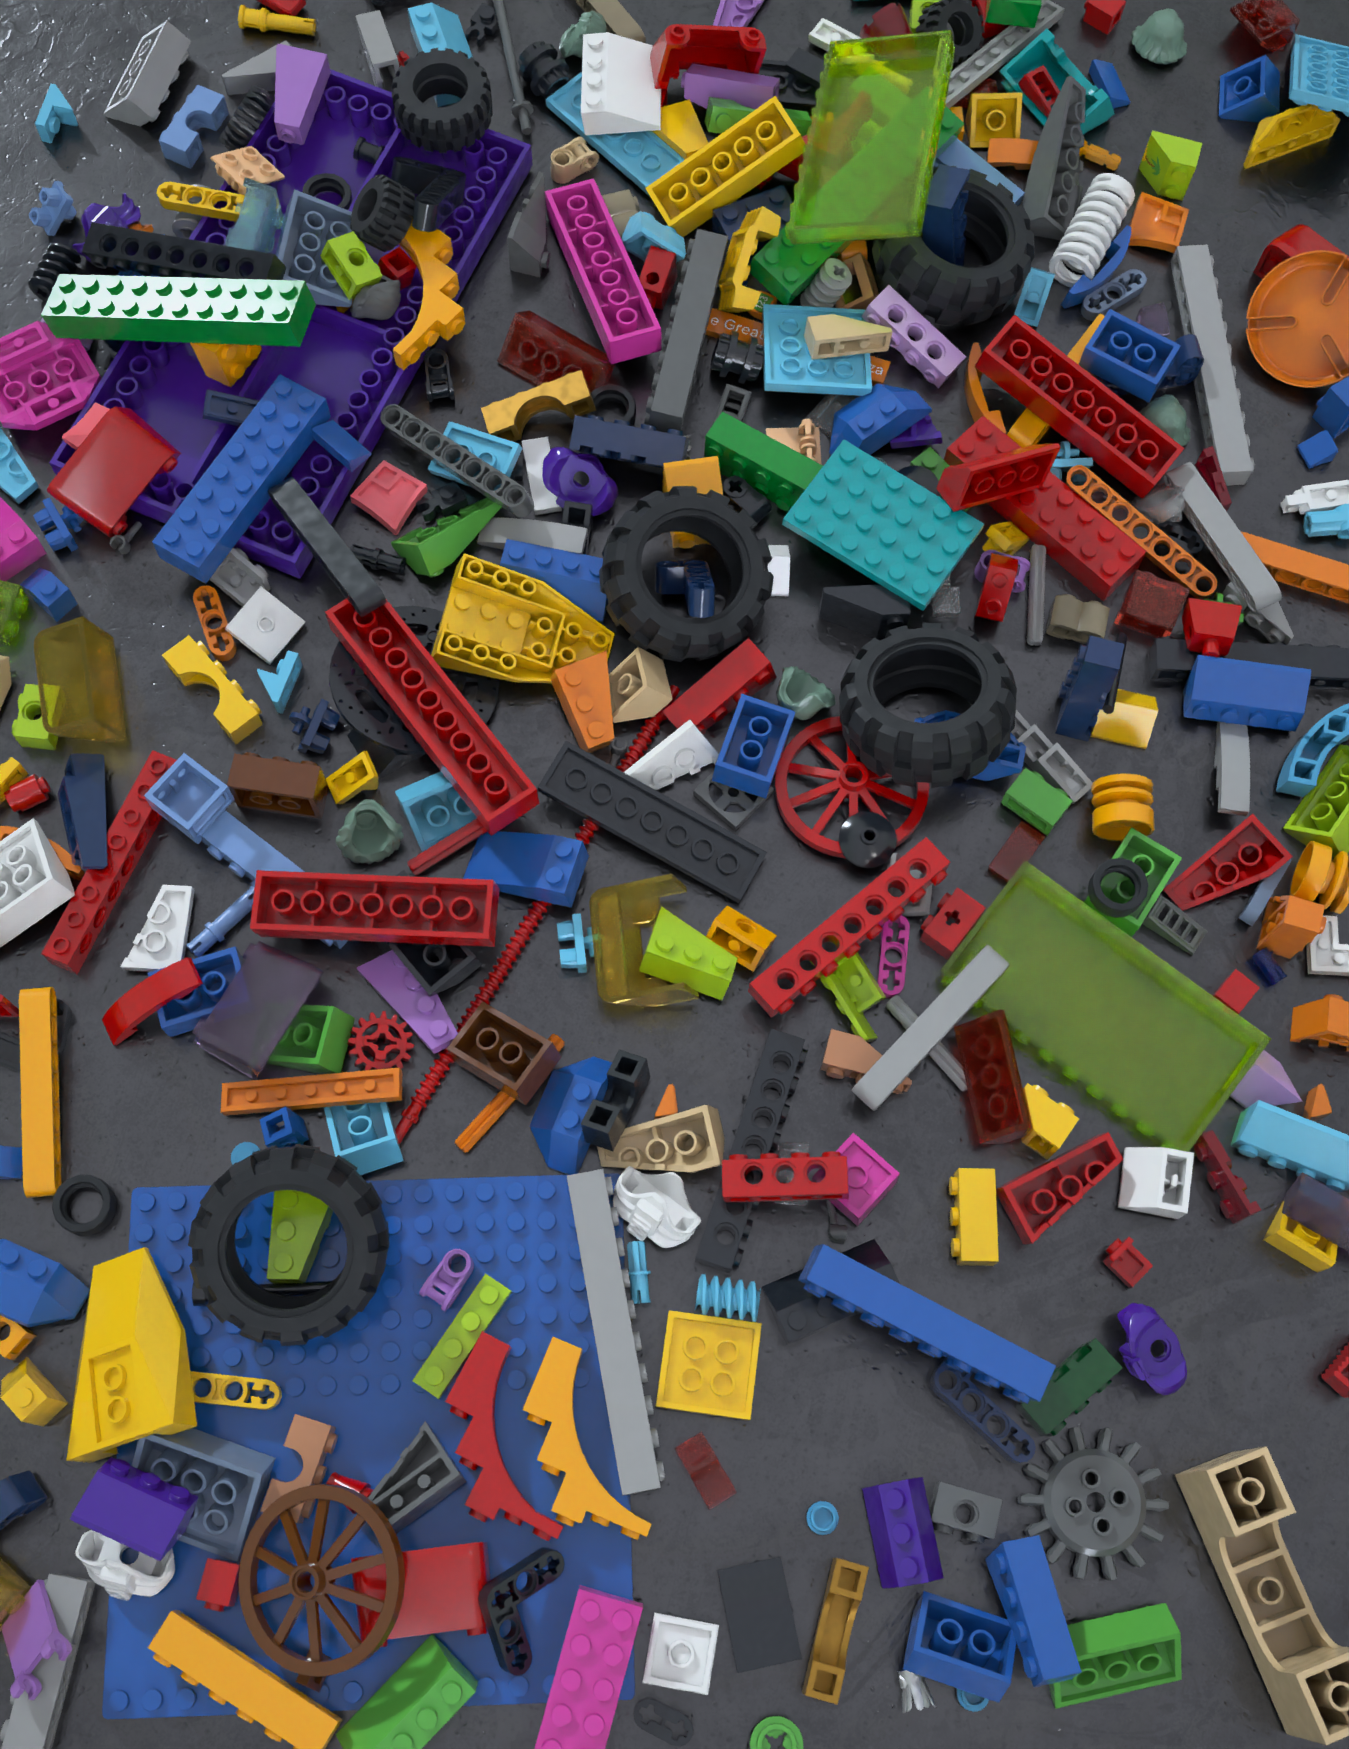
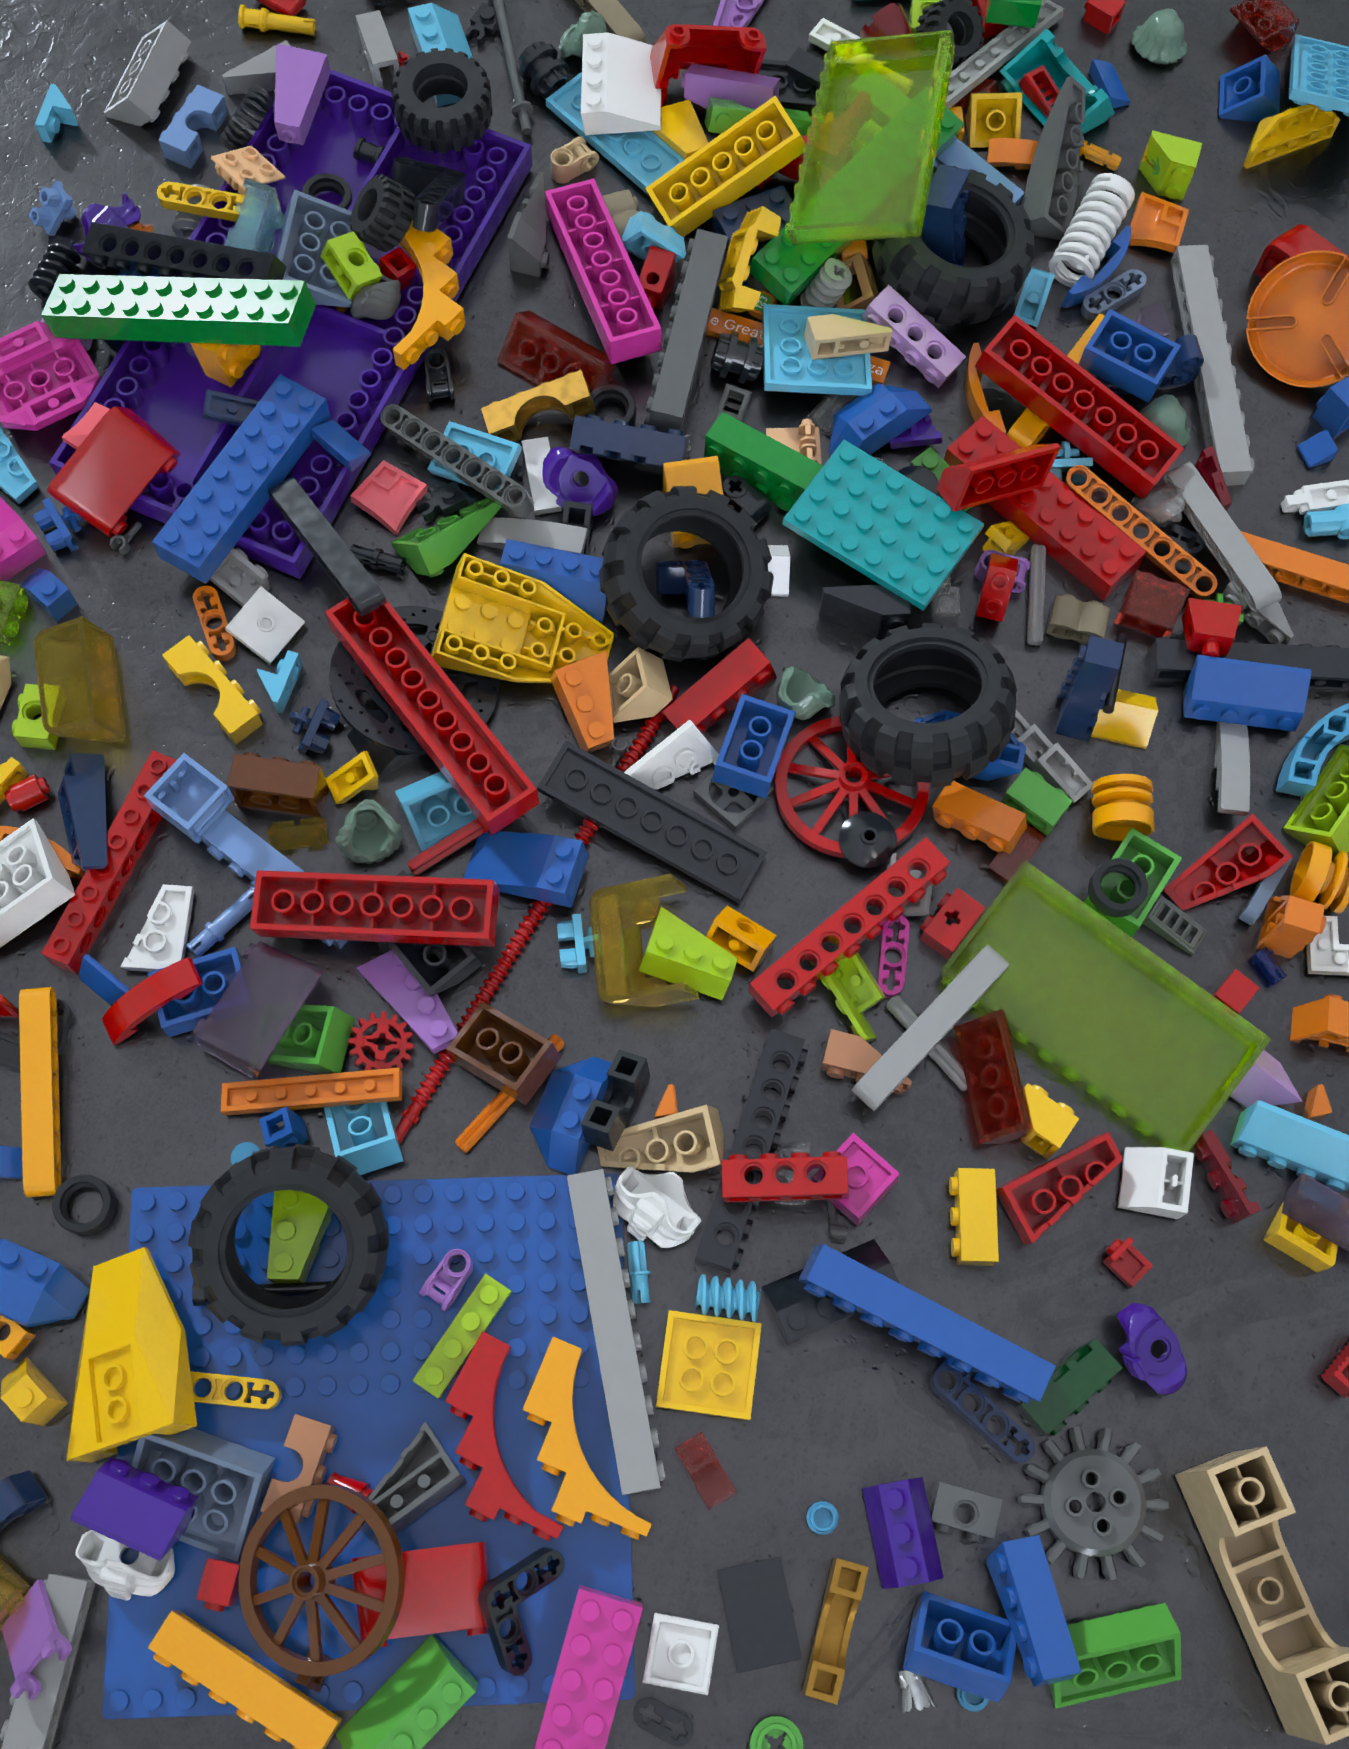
(101, 980): none -> blue slope
(288, 836): none -> clear yellow hinge
(979, 817): none -> orange brick

